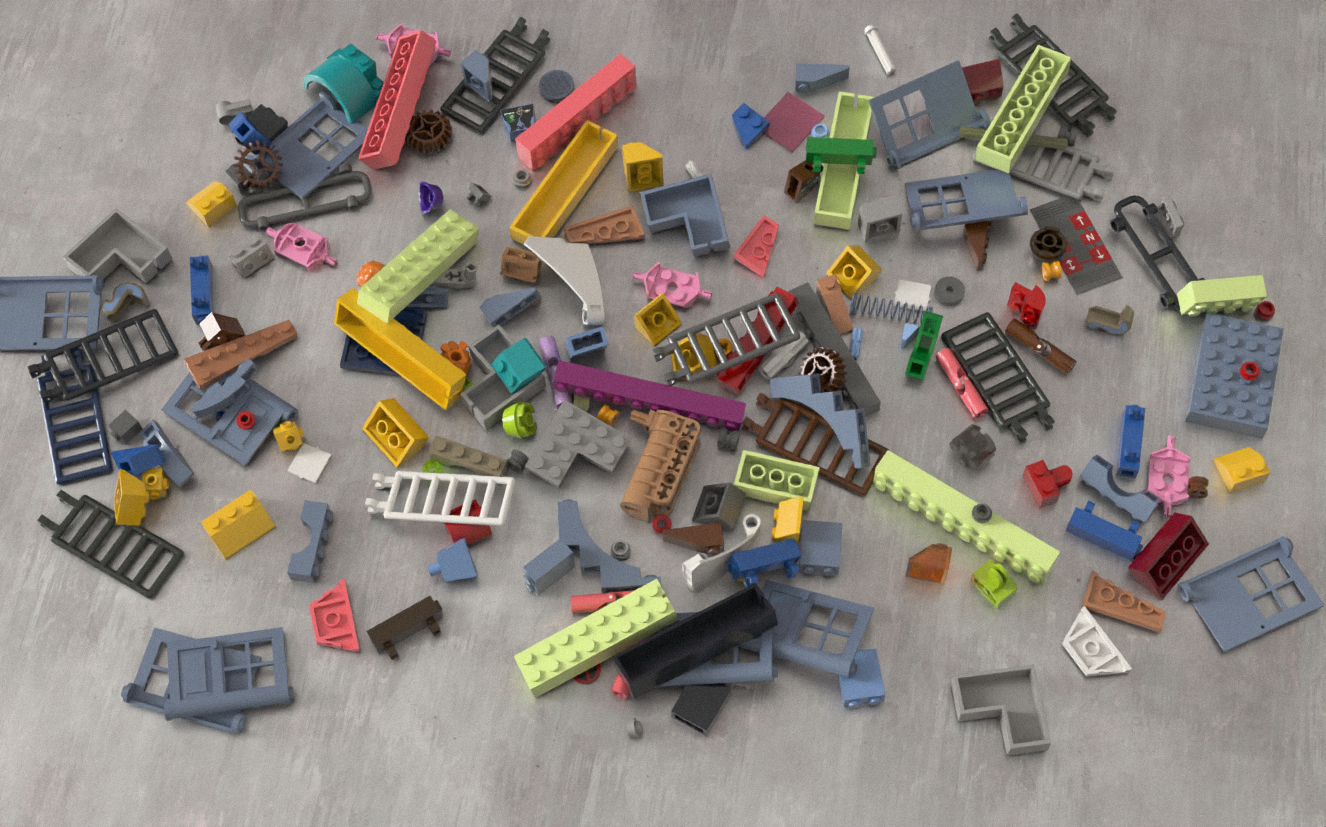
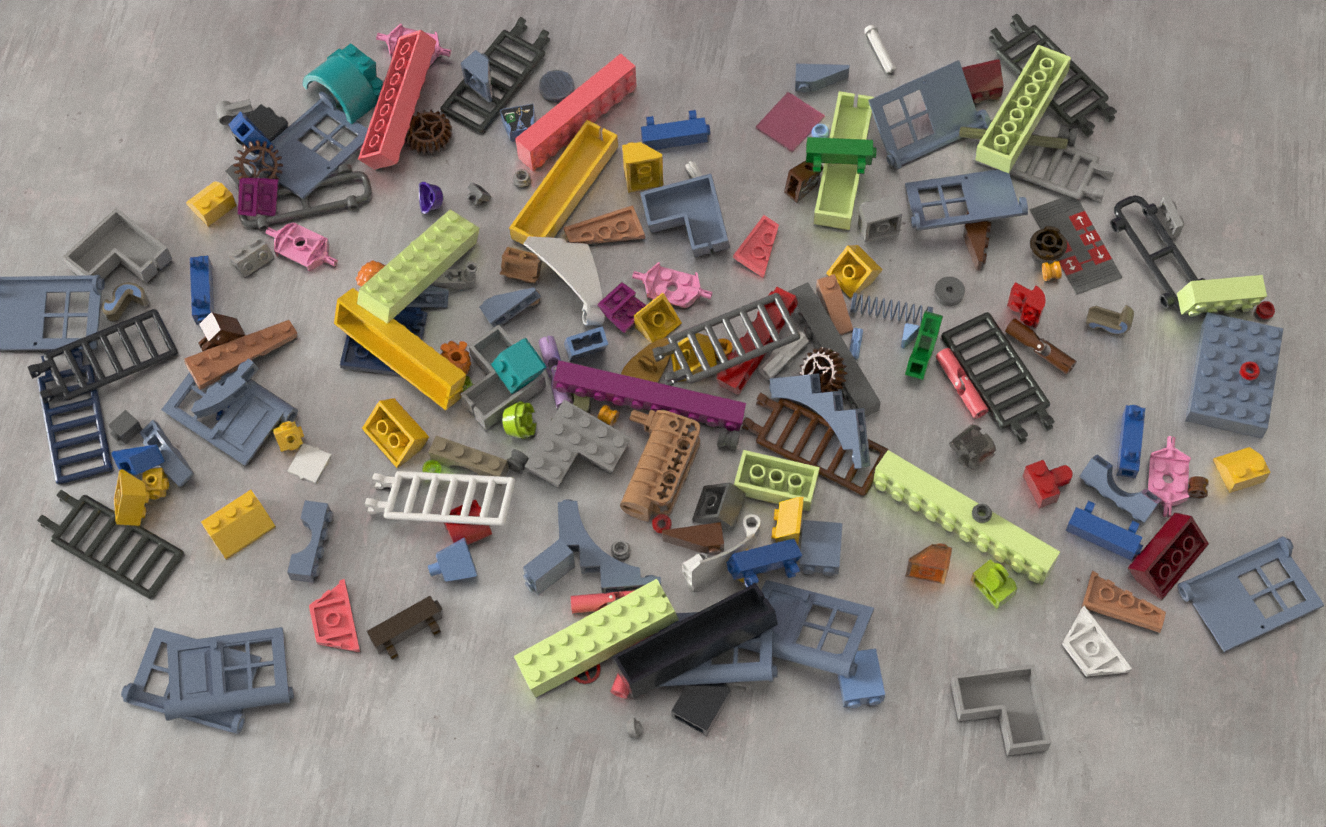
(249, 423): red plate -> none
(257, 196): none -> magenta slope
(621, 307): none -> magenta slope
(644, 364): none -> pearl gold shield
(675, 133): none -> blue brick
(749, 124): blue wing -> none
(912, 293): white piece -> none

